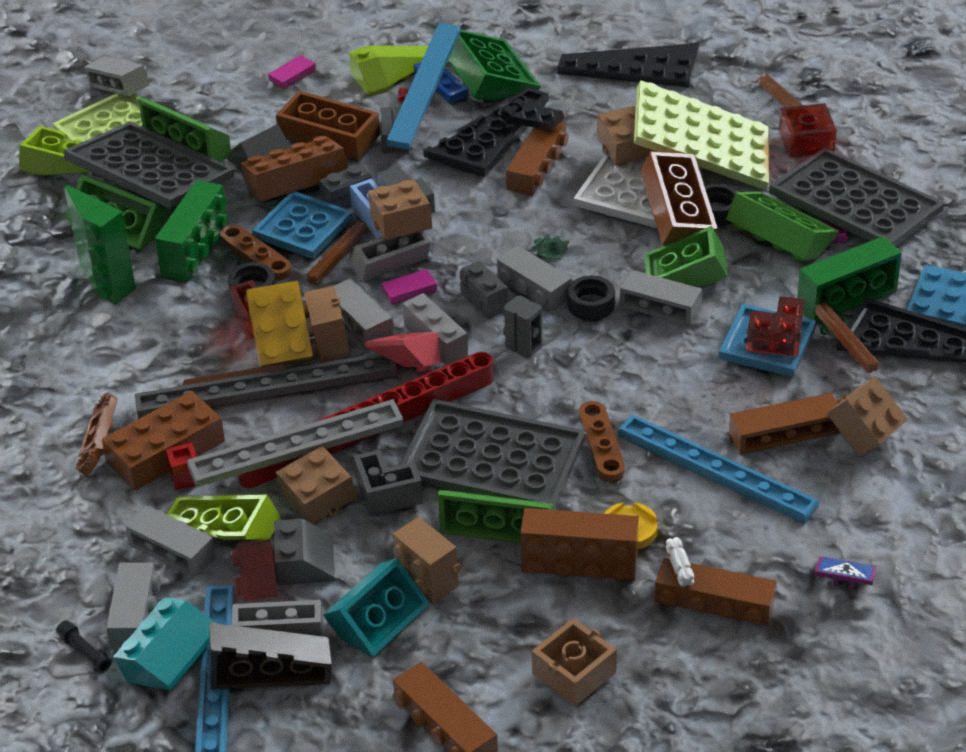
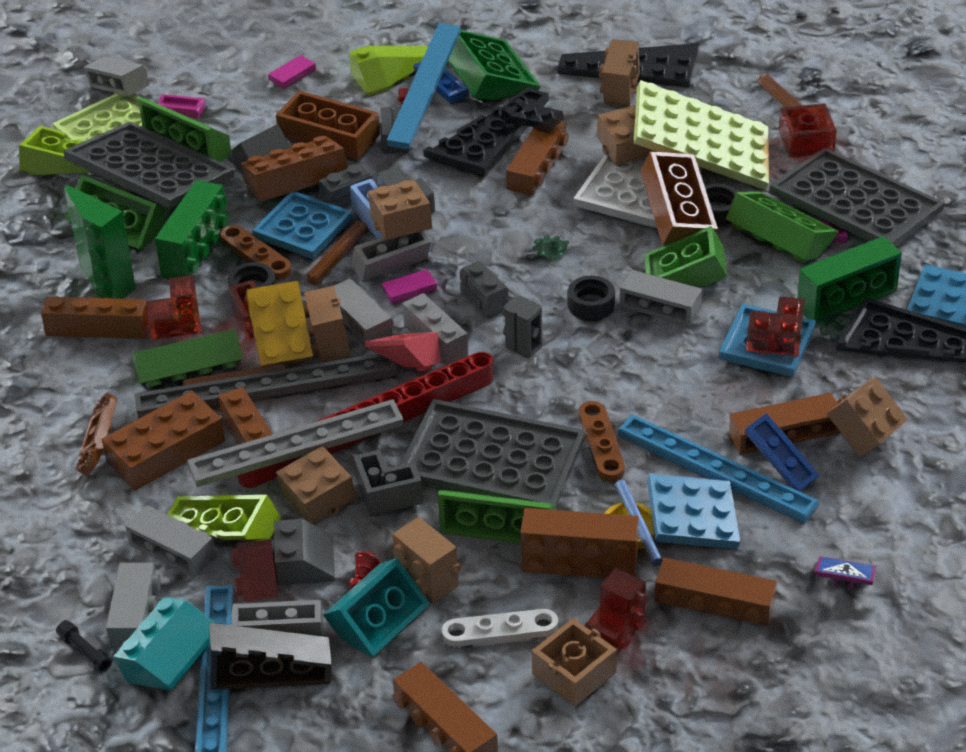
(95, 317): none -> dark orange brick
(176, 314): none -> clear red brick
(178, 466): red panel -> none
(184, 105): none -> dark pink tile
(187, 357): none -> bright green slope
(242, 416): none -> dark orange brick
(364, 564): none -> red piece
(499, 628): none -> white plate
(533, 277): light grey brick -> none
(620, 72): none -> medium nougat brick
(620, 609): none -> clear red brick
(643, 532): none -> medium blue bar
(680, 562): white axle -> none
(693, 511): none -> dark azure plate
(781, 453): none -> blue plate
(847, 337): dark orange axle -> none

